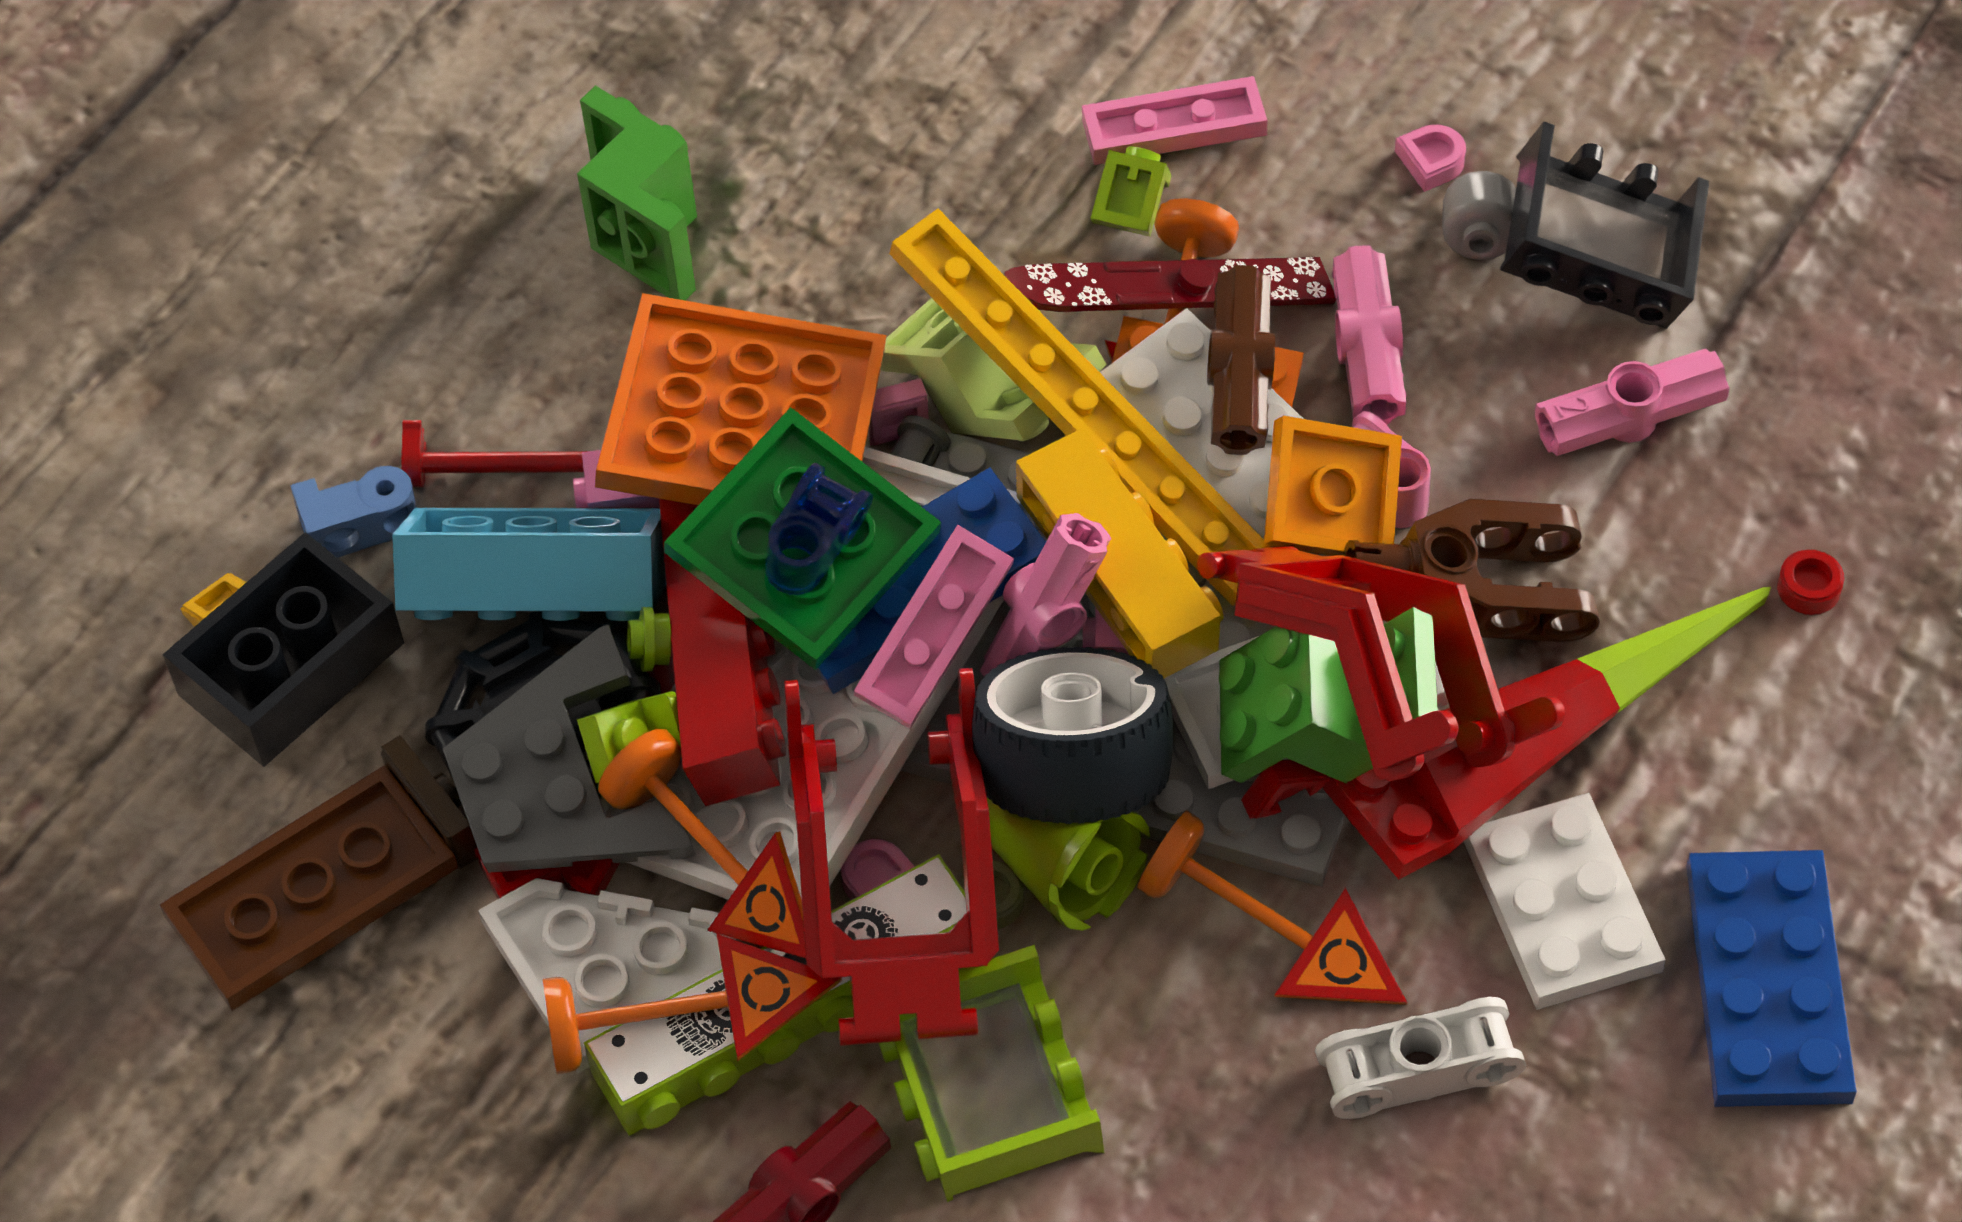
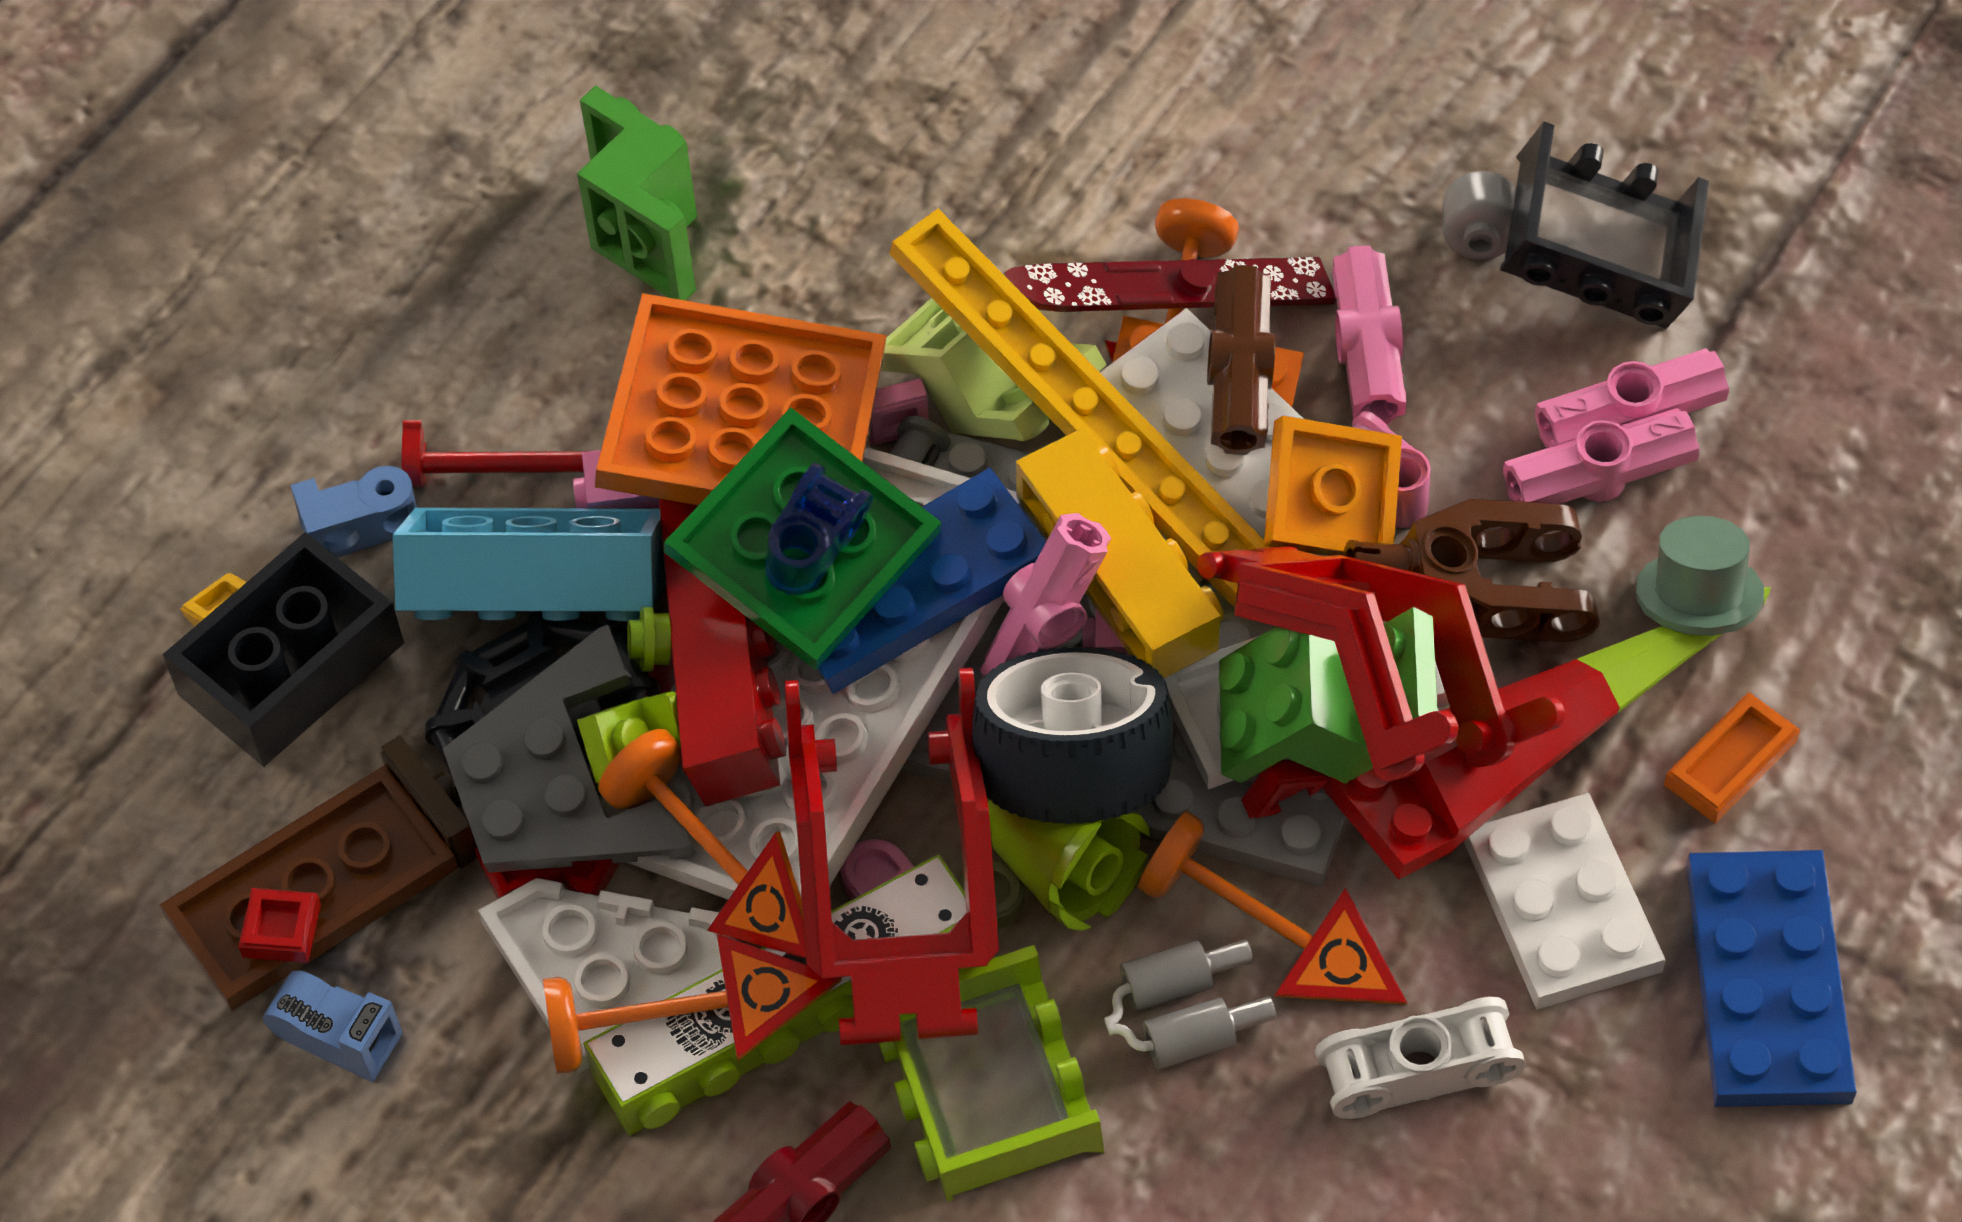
(279, 925): none -> red tile
(334, 1023): none -> medium blue leg
(933, 626): bright pink plate -> none
(1130, 190): lime bracket -> none
(1176, 119): bright pink plate -> none
(1194, 1029): none -> light grey piece
(1432, 154): bright pink tile -> none
(1629, 452): none -> bright pink piece
(1701, 578): none -> sand green piece
(1731, 757): none -> orange tile
(1810, 582): red tile -> none

